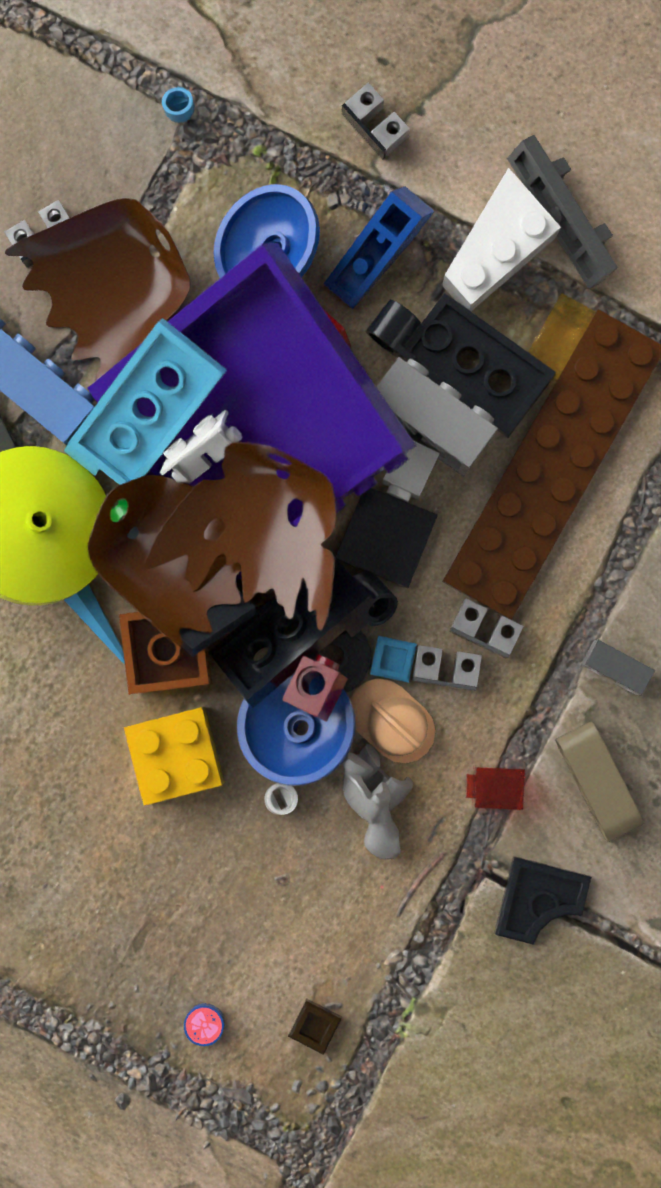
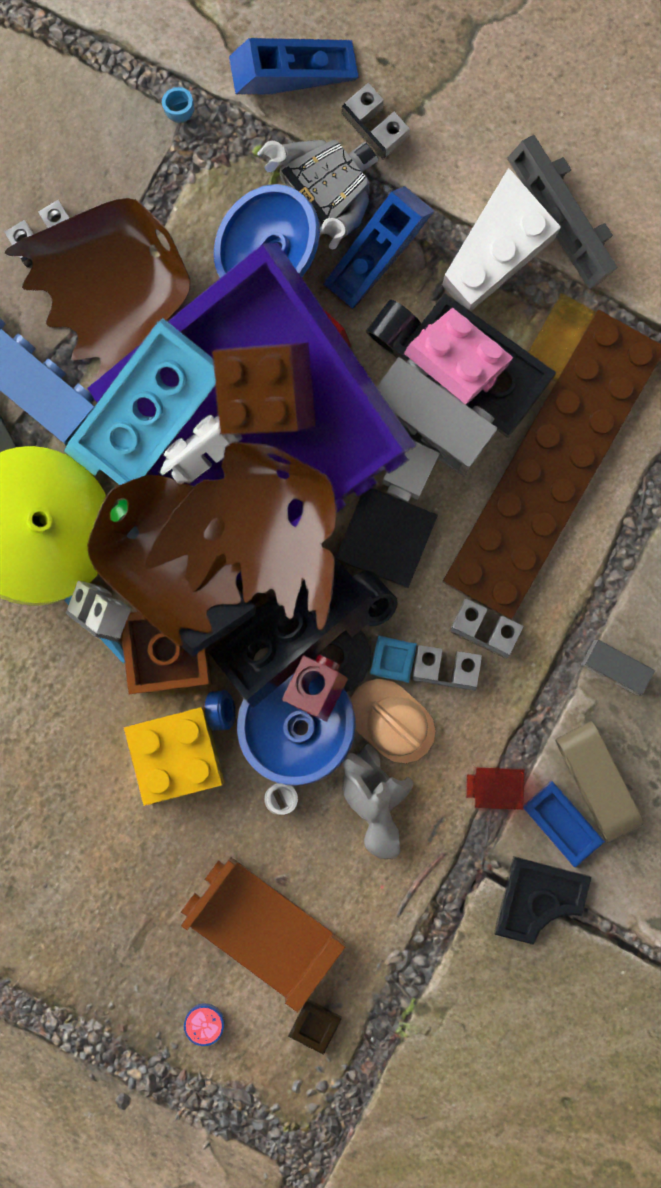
(97, 611): none -> flat silver piece
(220, 710): none -> blue tile
(263, 931): none -> dark orange panel
(264, 388): none -> reddish brown brick
(291, 64): none -> blue slope
(327, 179): none -> light grey torso
(458, 356): none -> bright pink plate
(563, 824): none -> blue tile

